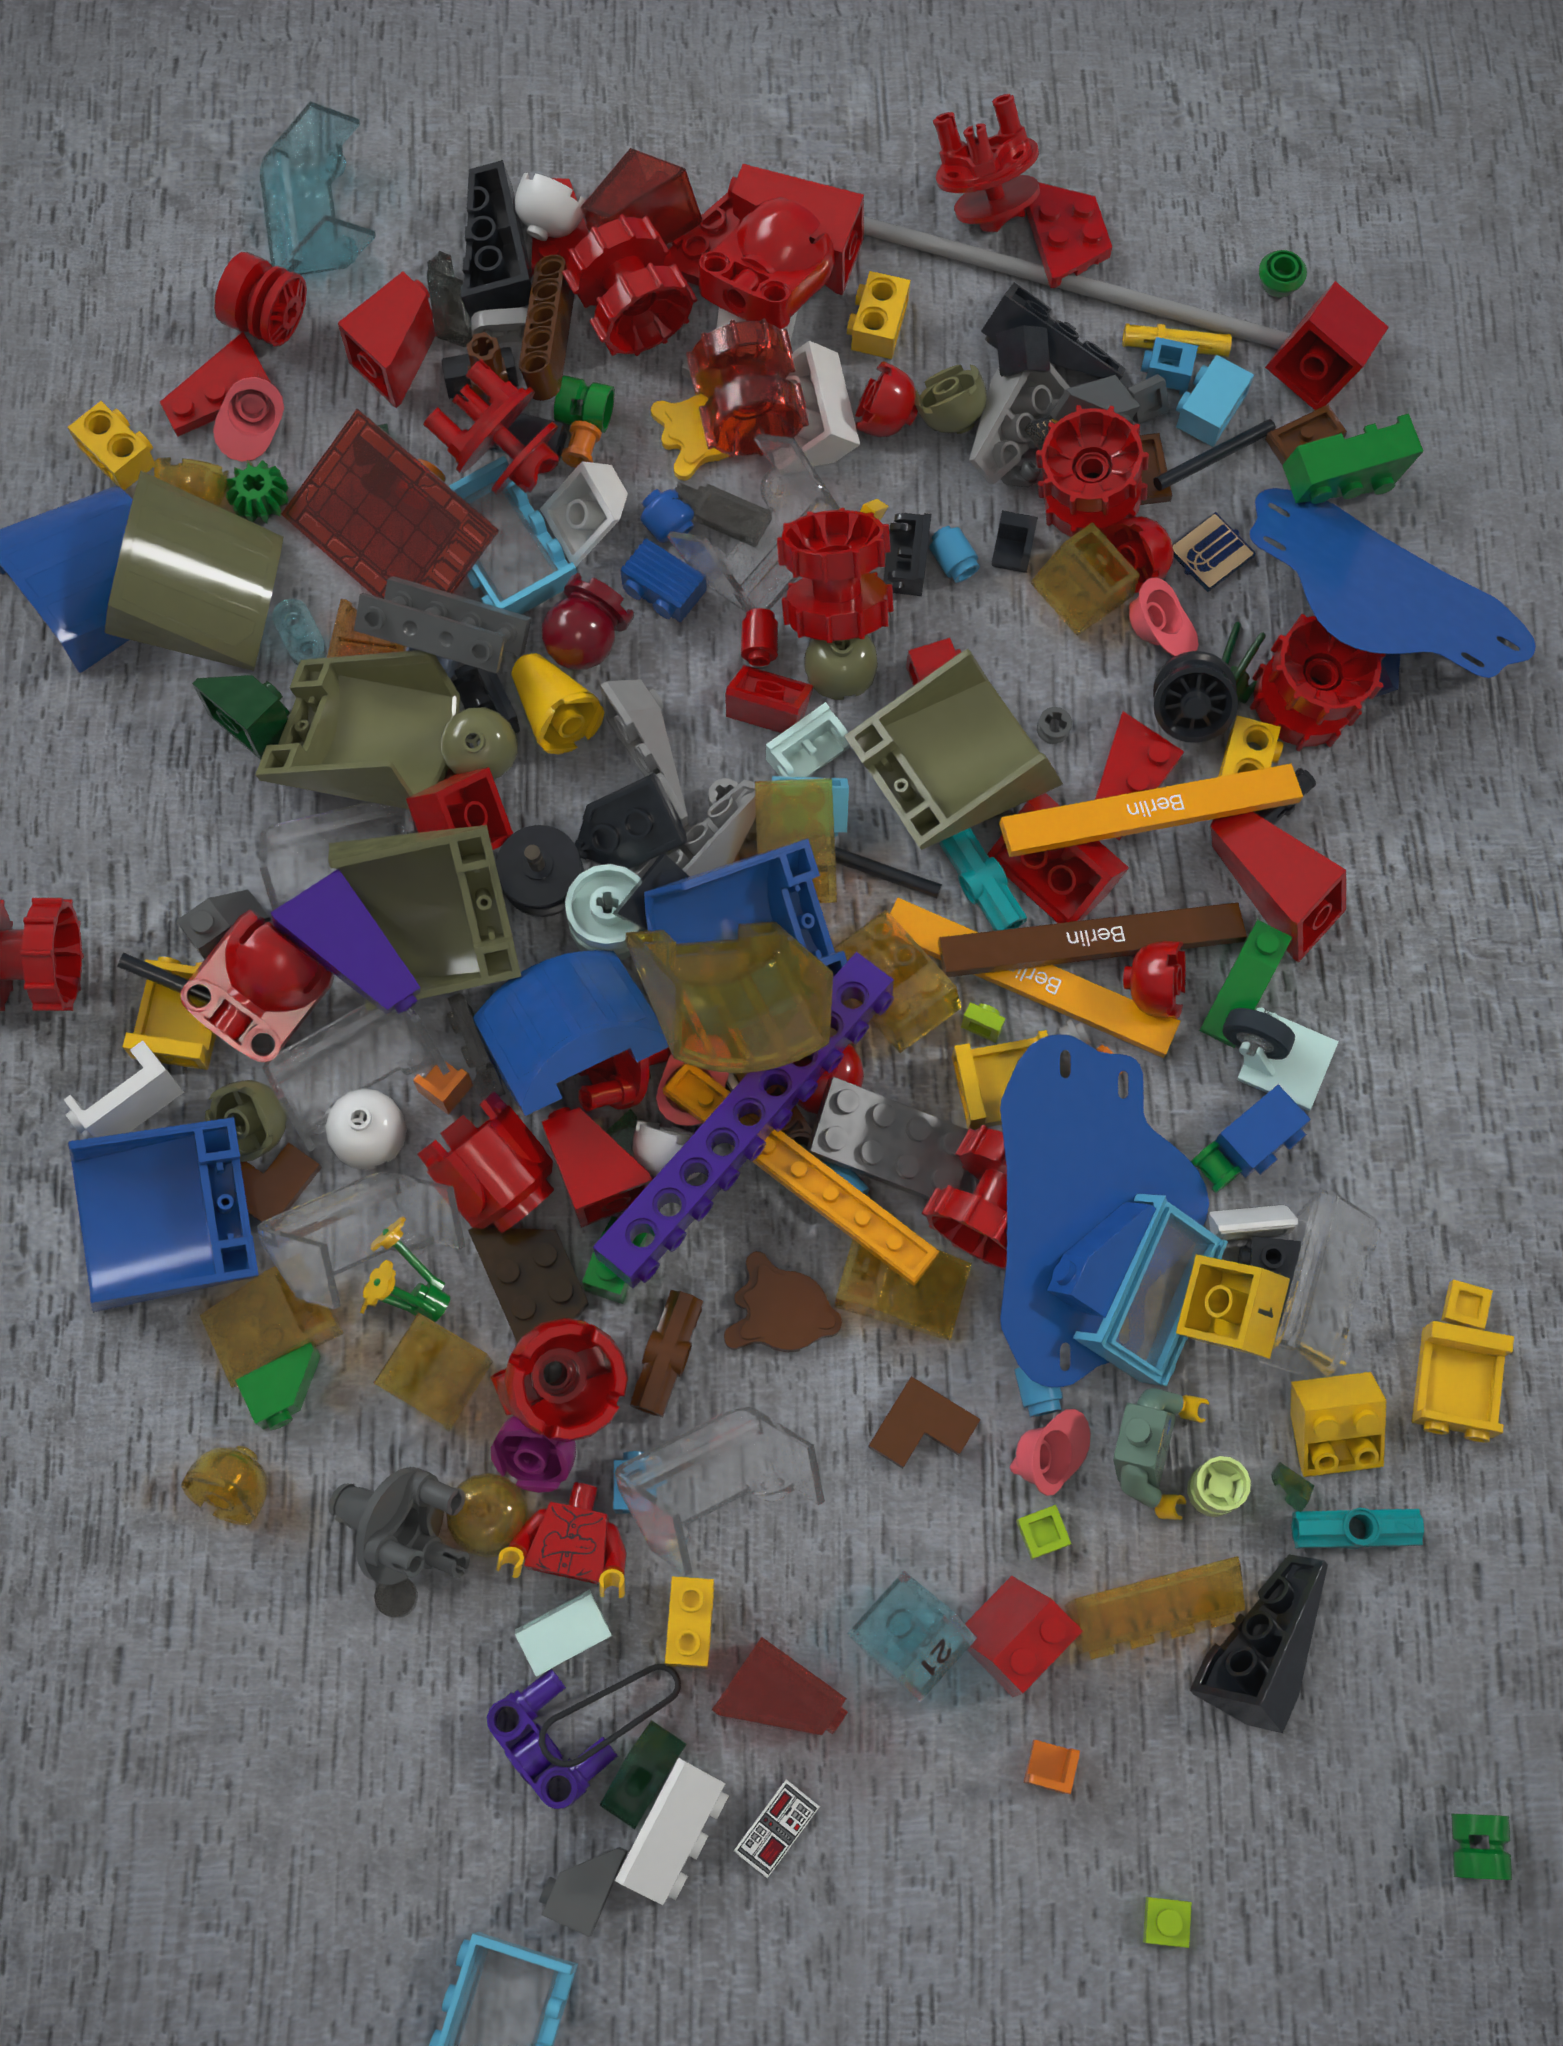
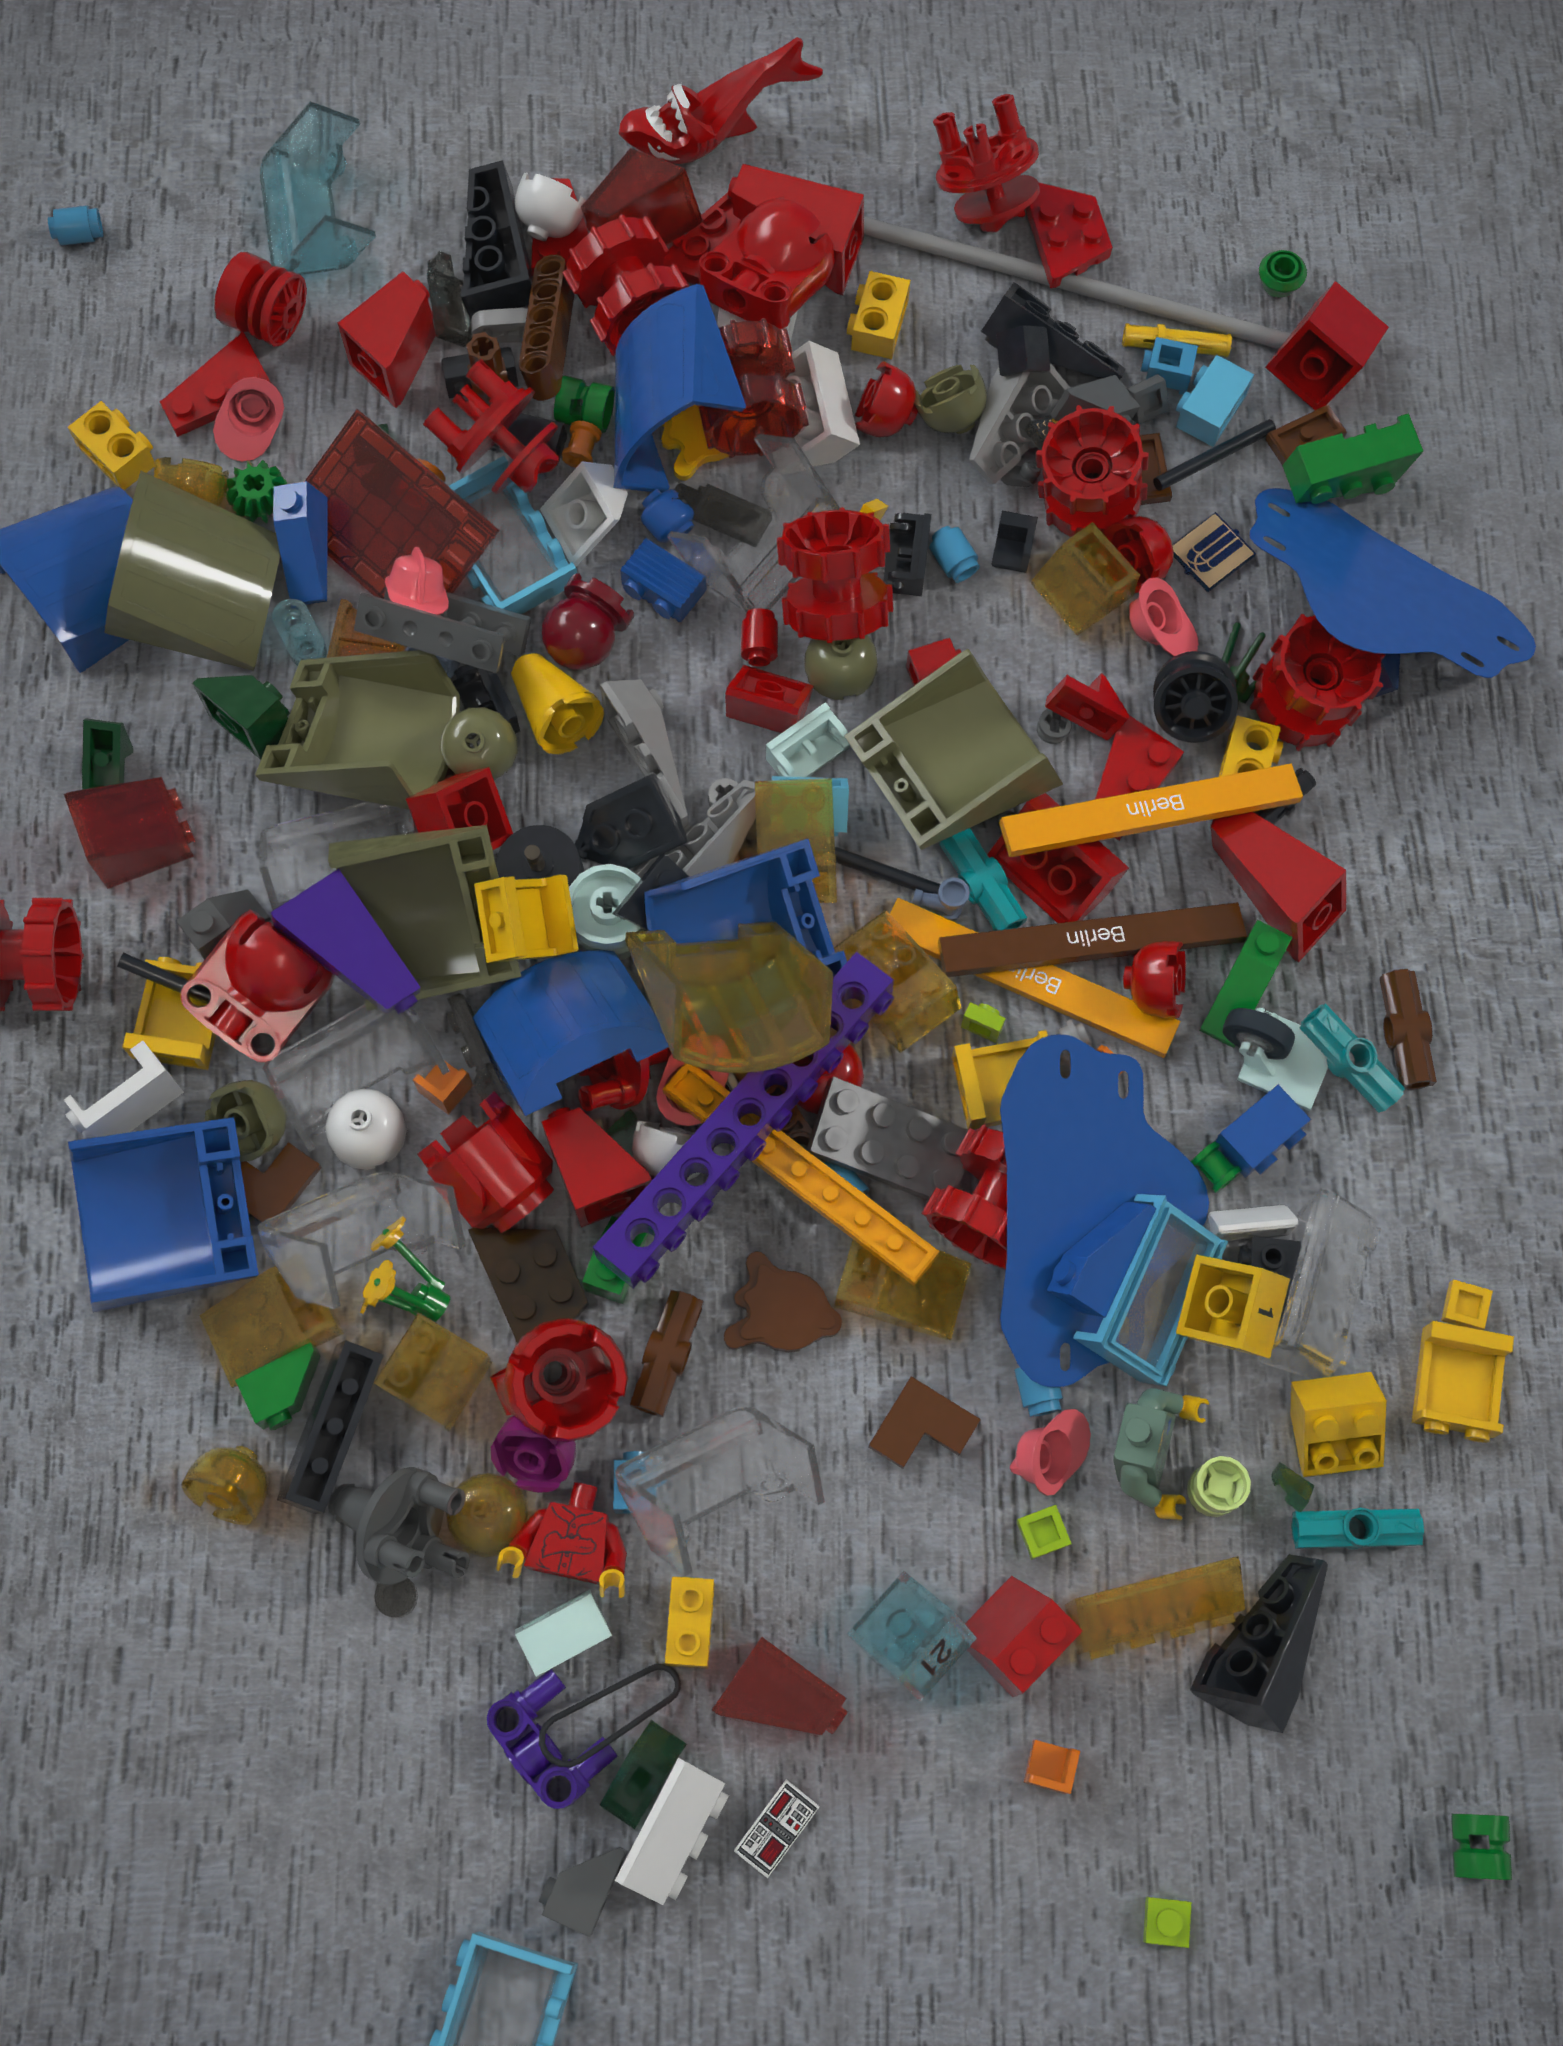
(75, 225): none -> dark azure brick
(104, 753): none -> dark green slope
(130, 828): none -> clear red slope
(302, 535): none -> blue slope
(330, 1427): none -> black brick
(417, 583): none -> coral piece
(526, 918): none -> yellow panel
(663, 366): none -> blue windscreen
(698, 122): none -> red piece
(950, 898): none -> sand blue piece
(1091, 706): none -> red slope
(1336, 1043): none -> teal piece
(1407, 1029): none -> reddish brown piece

